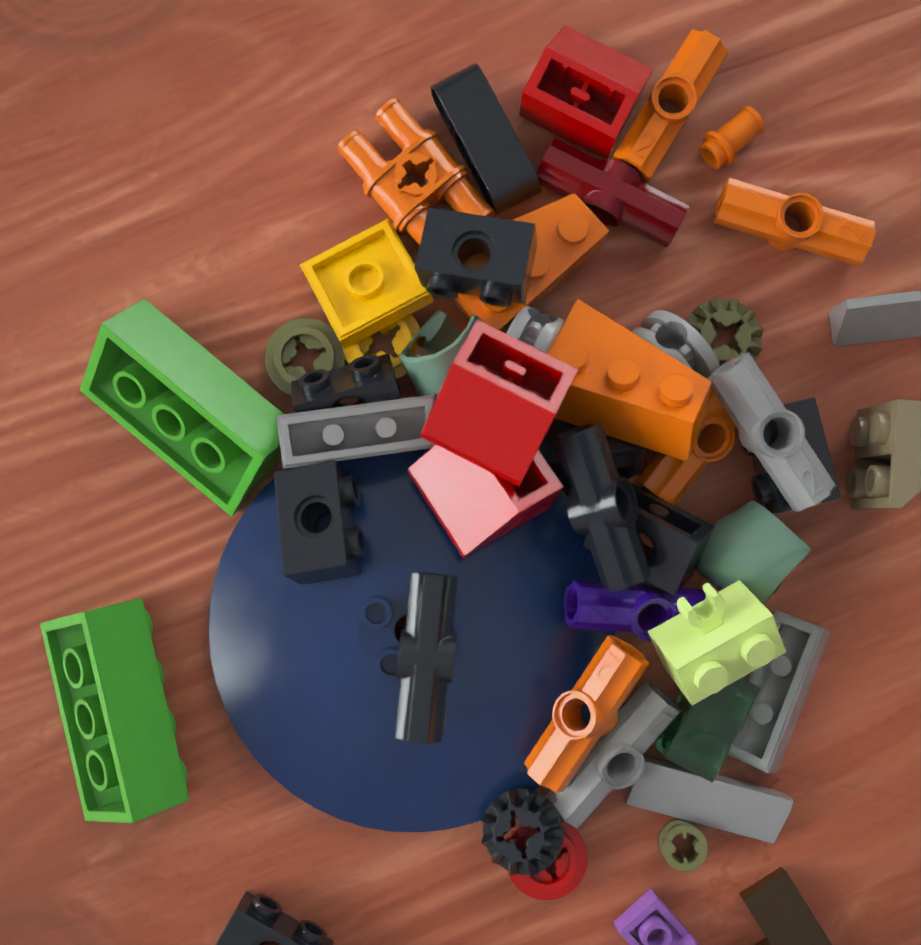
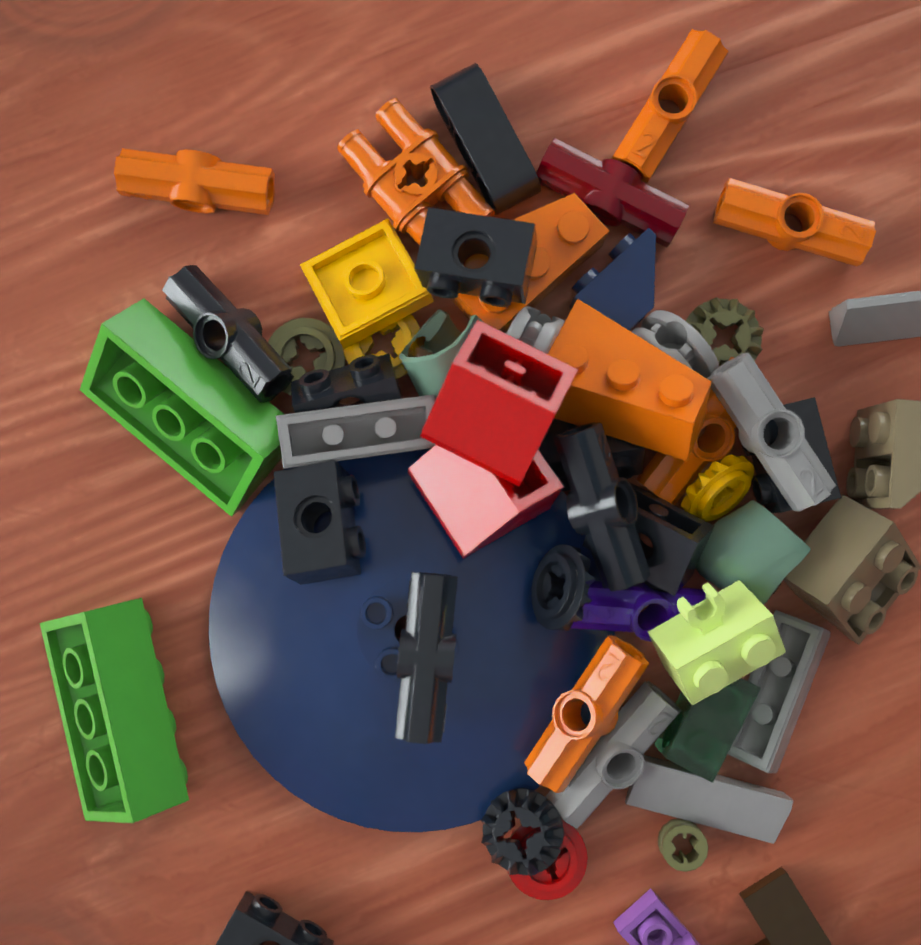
(195, 181): none -> orange piece
(228, 333): none -> black piece
(554, 600): none -> black gear
(583, 91): red slope -> none
(626, 285): none -> dark blue slope
(719, 488): none -> yellow gear
(721, 146): orange pin -> none
(854, 569): none -> dark tan slope

